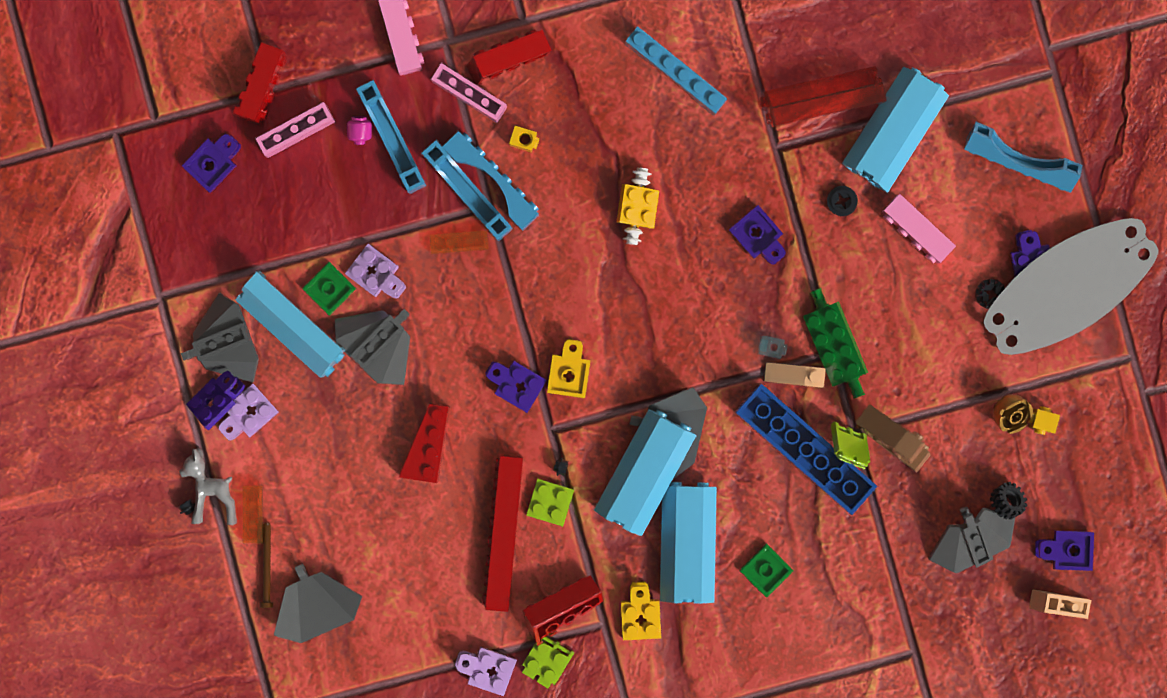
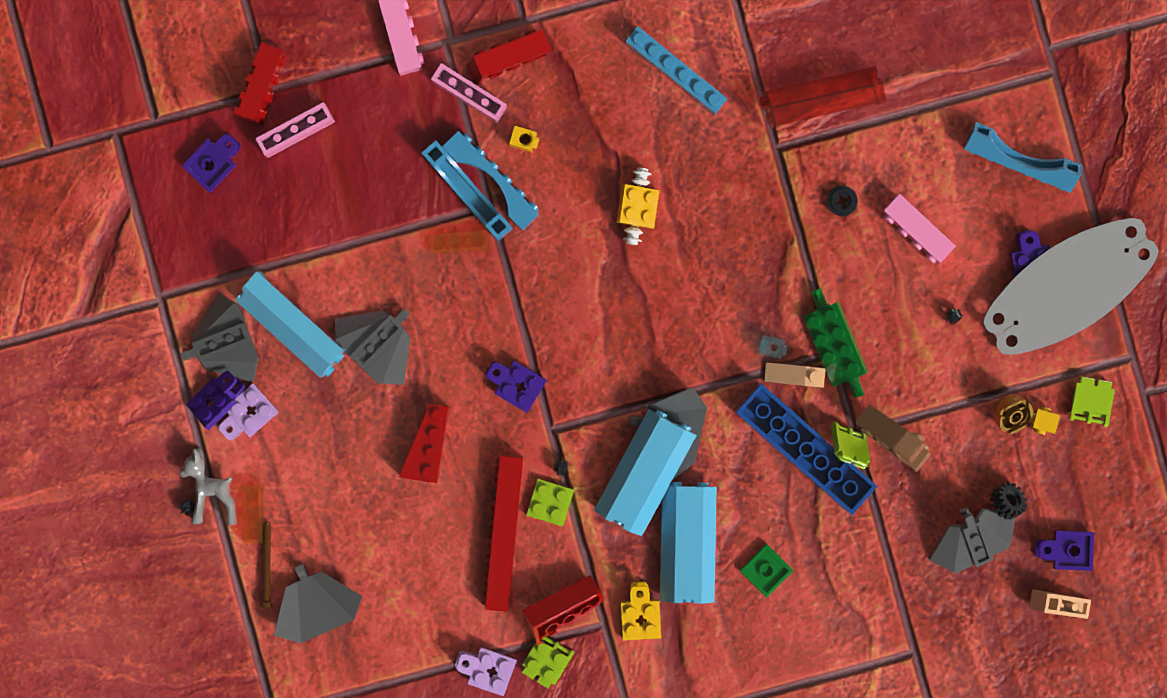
(329, 288): green tile -> none
(359, 130): dark pink head -> none
(382, 279): lavender plate -> none
(391, 137): dark azure arch -> none
(567, 362): yellow plate -> none
(763, 244): dark purple plate -> none
(896, 128): medium azure panel -> none
(953, 316): none -> black plate
(988, 285): black gear -> none
(1092, 401): none -> lime plate

